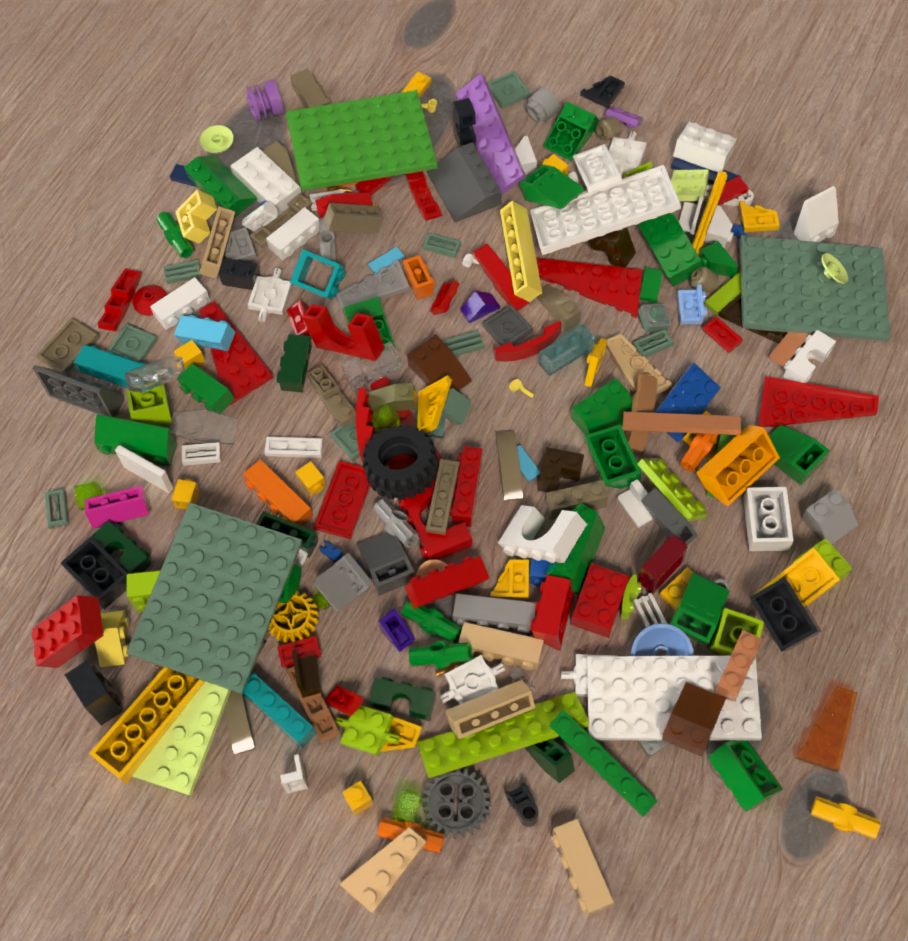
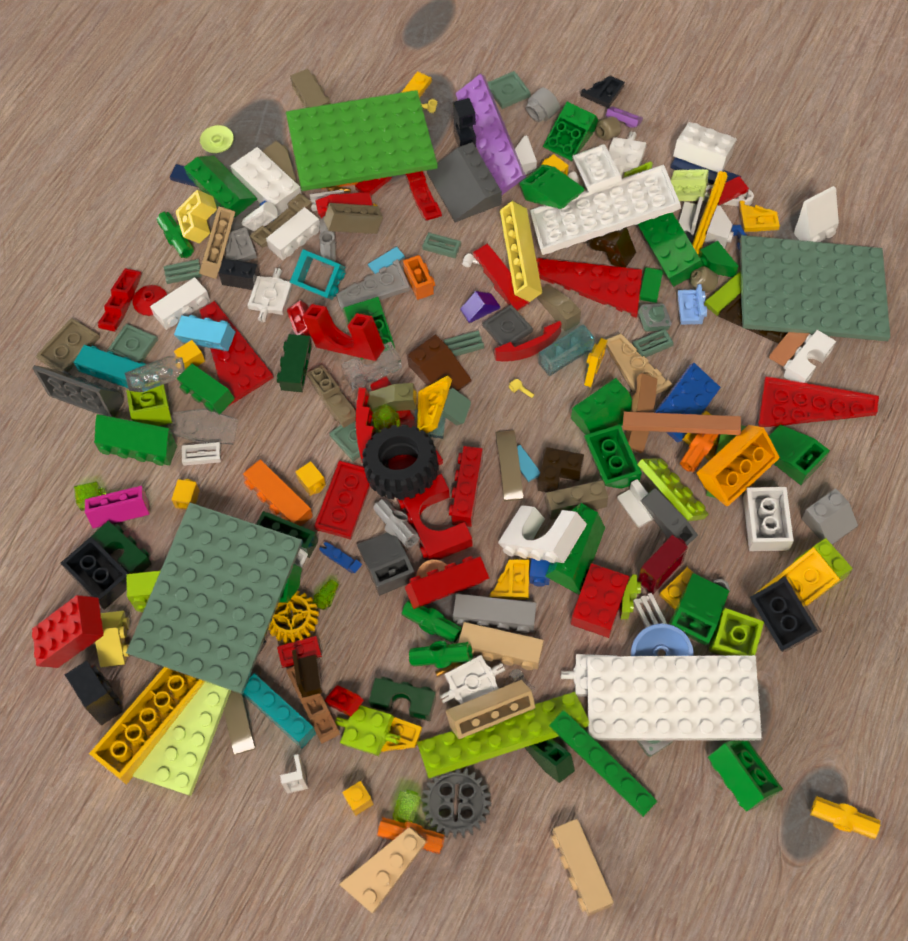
(58, 522): sand green tile -> none
(144, 469): white tile -> none
(264, 100): medium lavender wheel -> none
(294, 447): white tile -> none
(343, 582): light grey bracket -> none
(395, 630): dark purple slope -> none
(442, 497): dark tan plate -> none
(444, 297): red plate -> none
(521, 801): black piece -> none
(553, 611): red slope -> none
(693, 719): reddish brown slope -> none
(722, 334): red plate -> none
(738, 665): nougat arch -> none
(829, 735): clear orange wing -> none
(834, 268): yellowish green dish -> none

